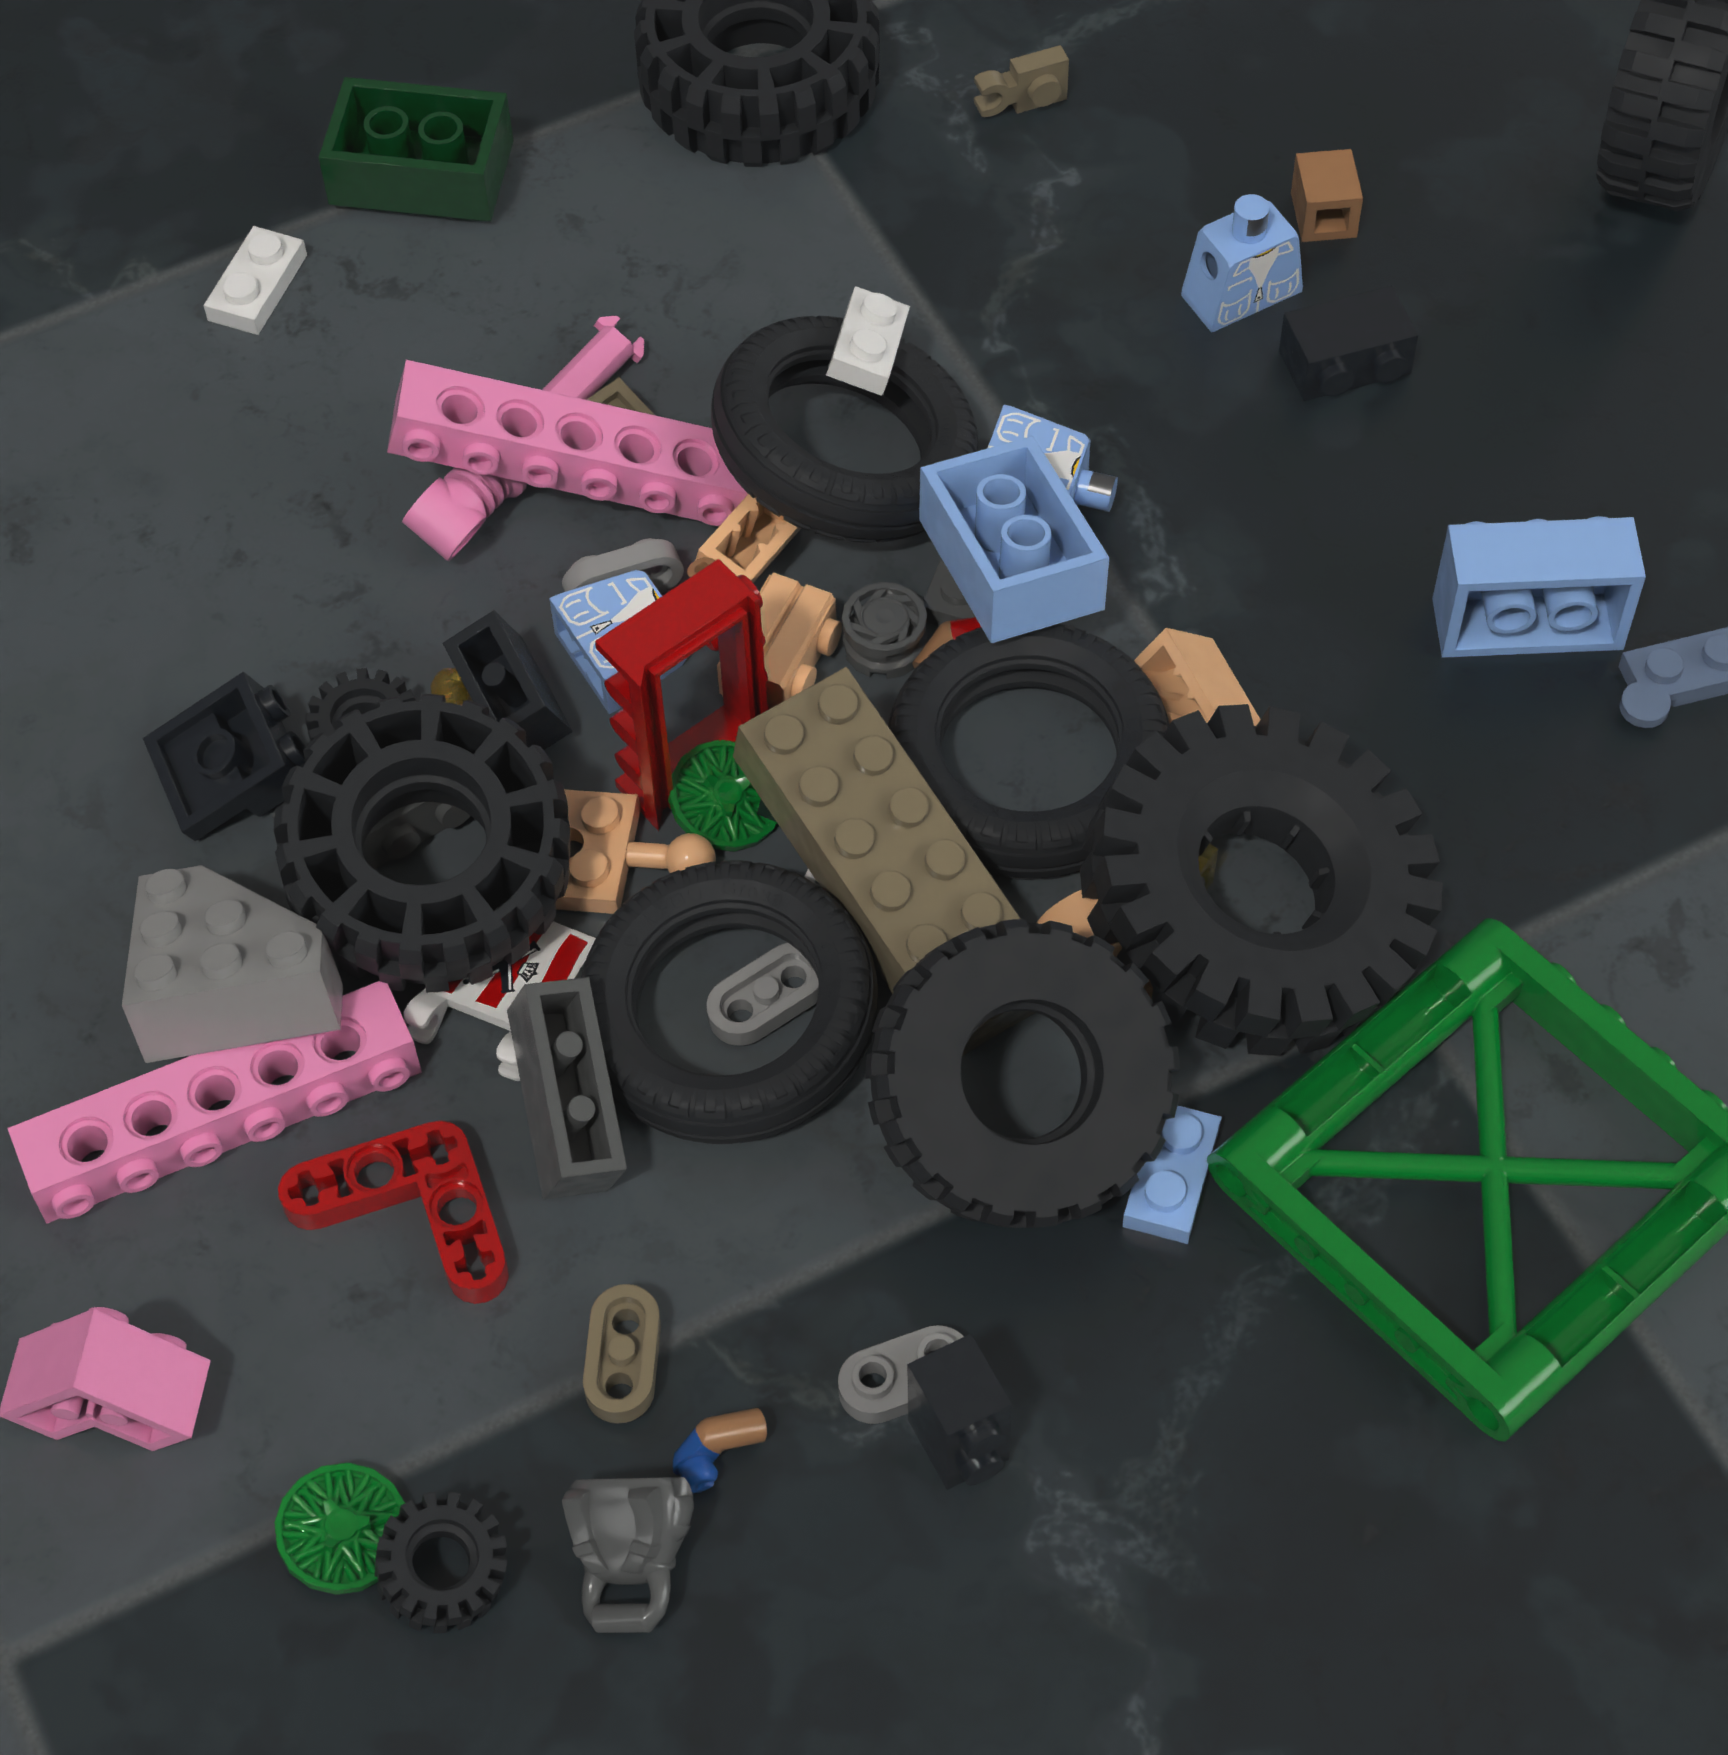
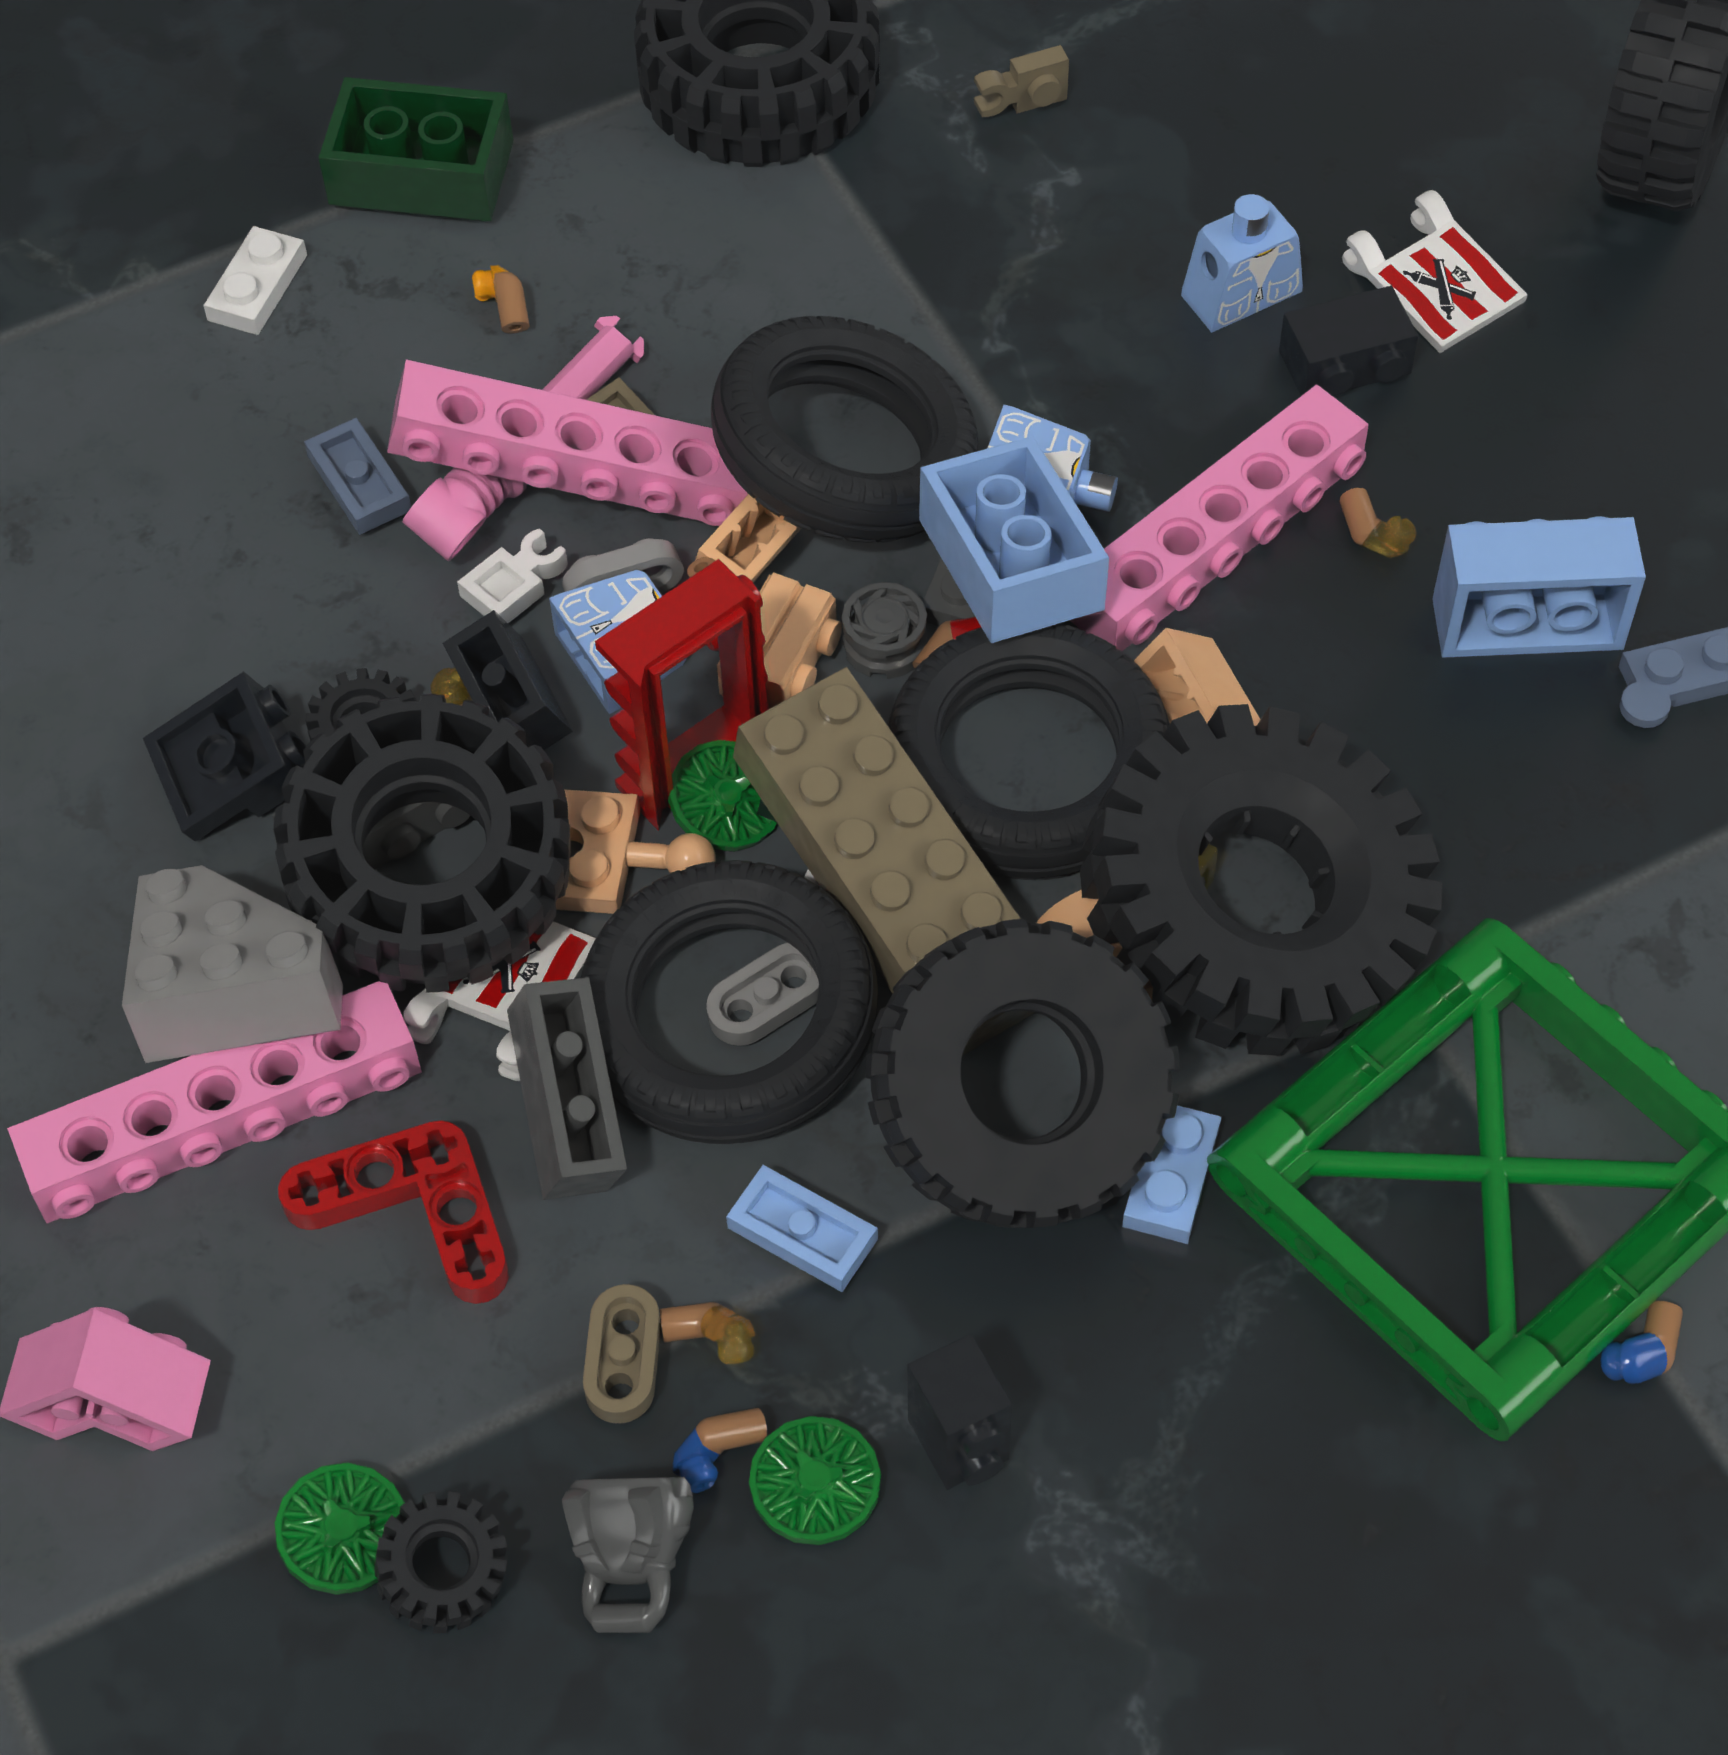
(358, 476): none -> sand blue plate
(509, 295): none -> medium nougat arm
(512, 582): none -> white plate
(714, 1322): none -> arm
(802, 1228): none -> light blue plate
(815, 1480): none -> green wheel
(868, 340): white plate -> none
(891, 1362): light grey plate -> none
(1226, 514): none -> bright pink brick
(1326, 195): medium nougat brick -> none
(1385, 538): none -> arm
(1440, 280): none -> white flag
(1648, 1353): none -> blue arm

